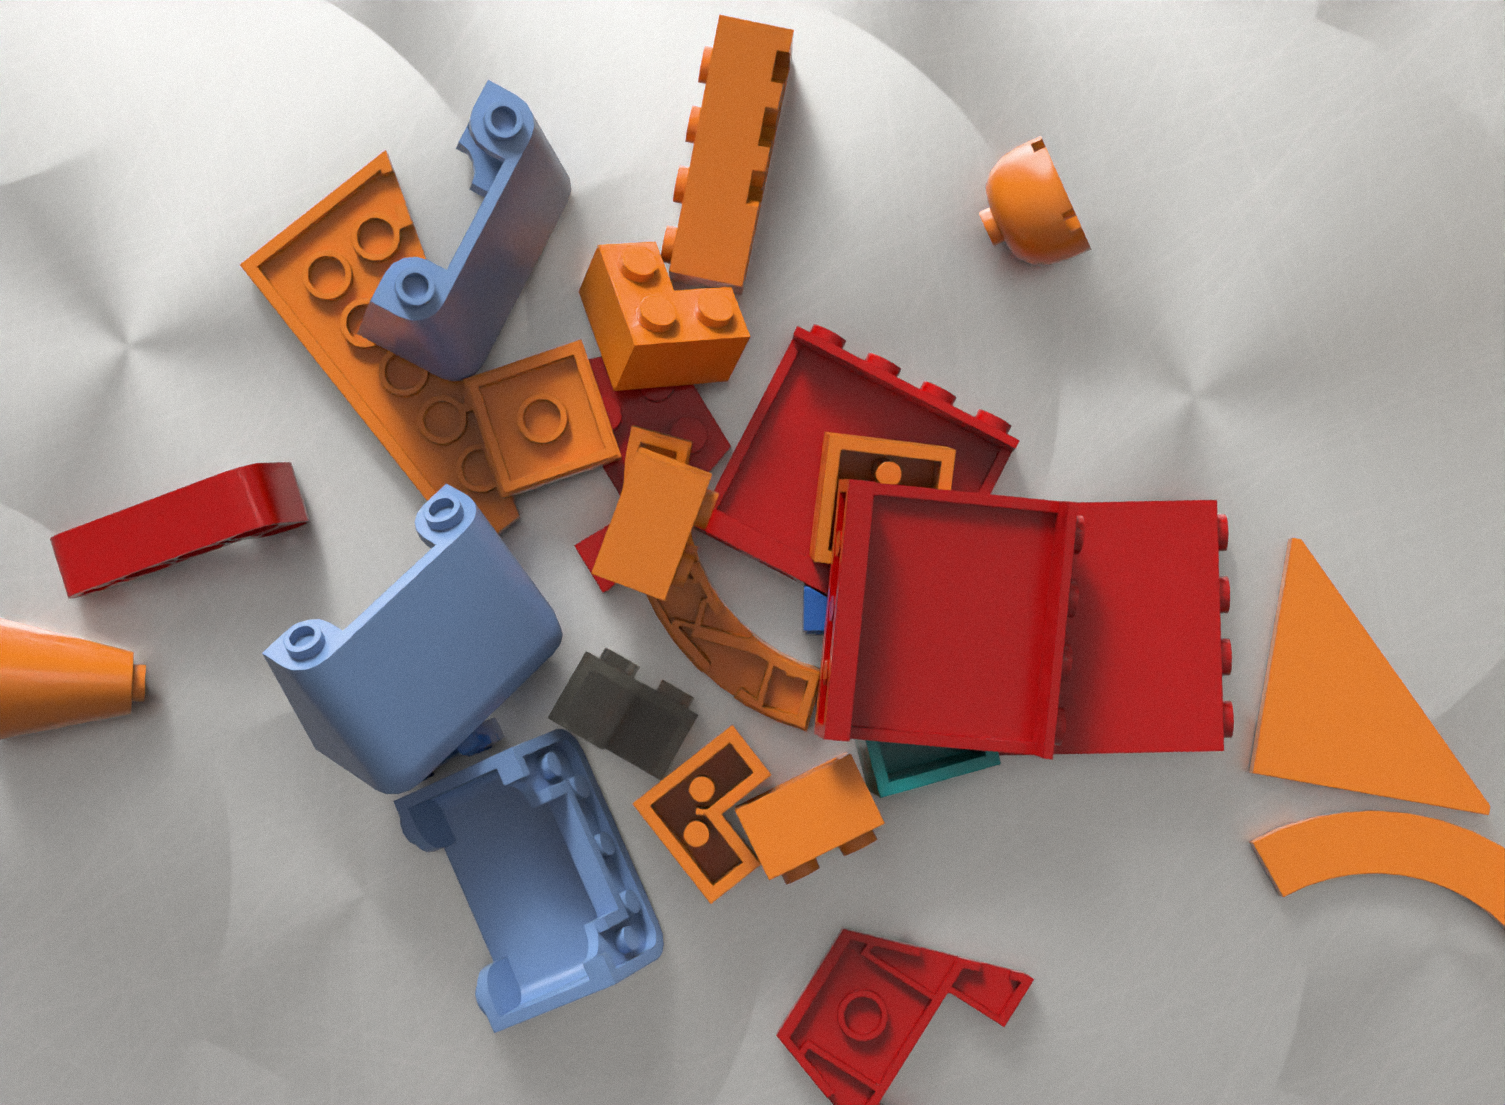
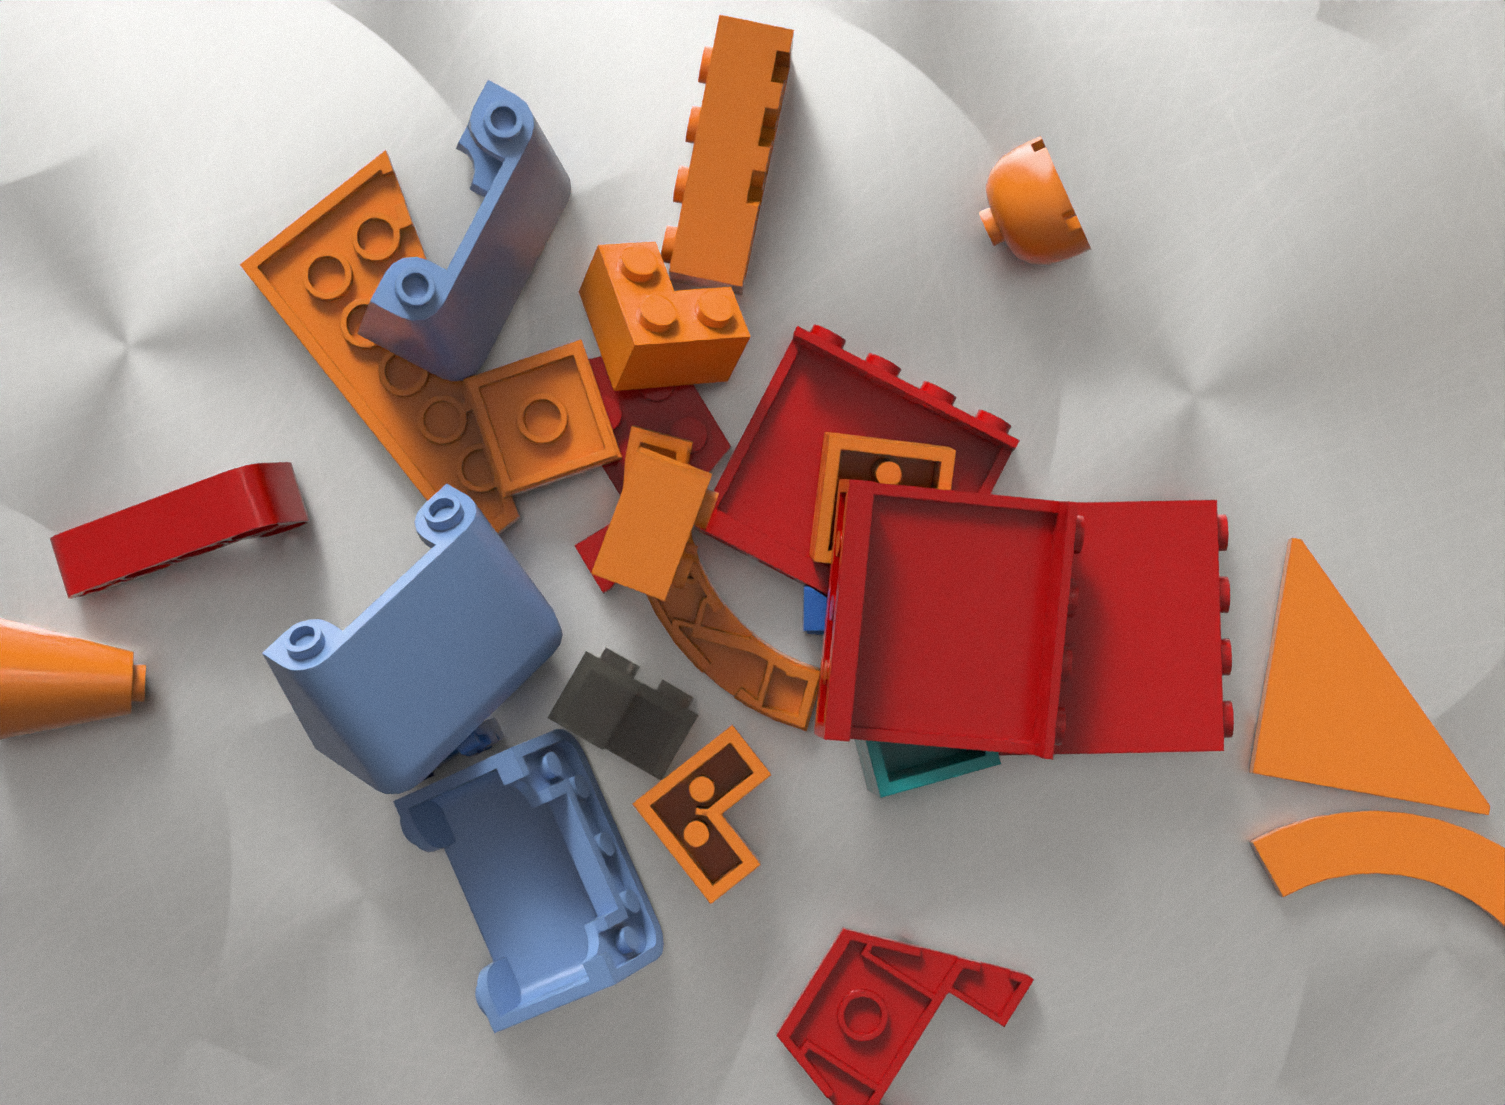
(810, 817): orange brick -> none

